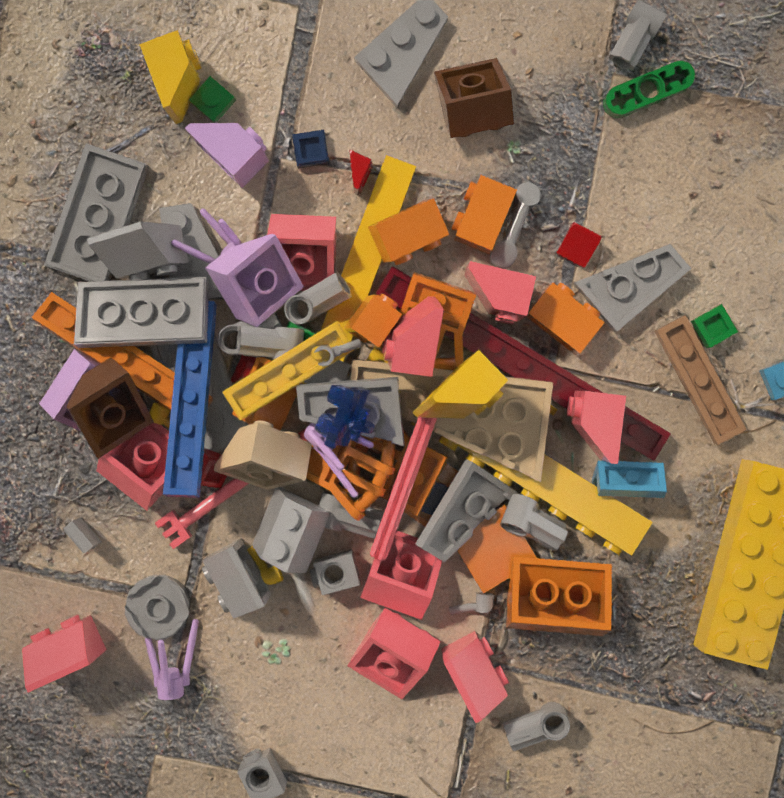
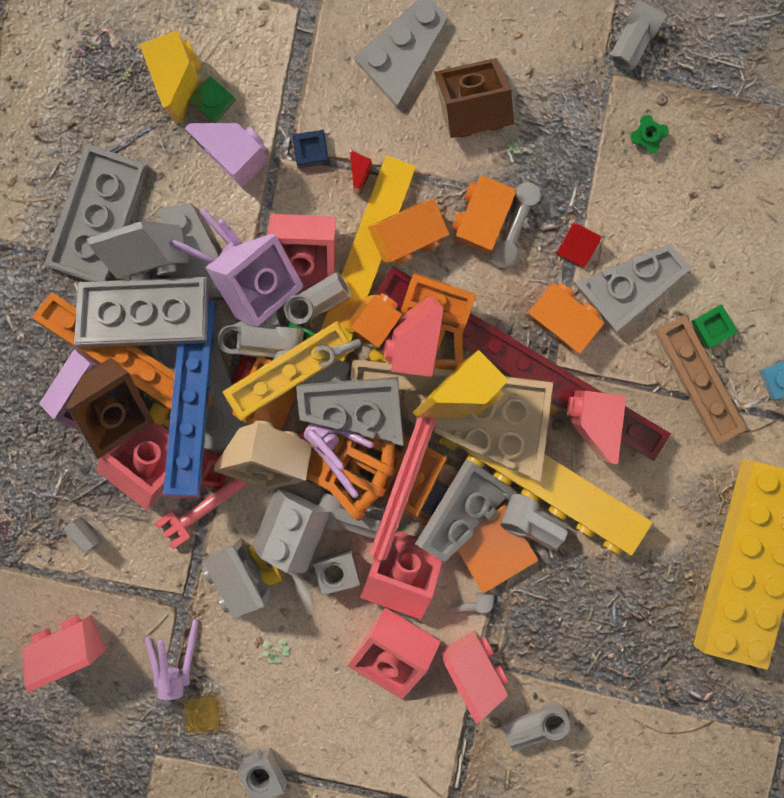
(157, 607): light grey tile -> none
(201, 713): none -> clear yellow tile
(349, 419): clear blue hips -> none
(501, 291): coral slope -> none
(560, 596): orange slope -> none
(630, 479): dark azure panel -> none
(640, 136): none -> green plate
(673, 88): green beam -> none

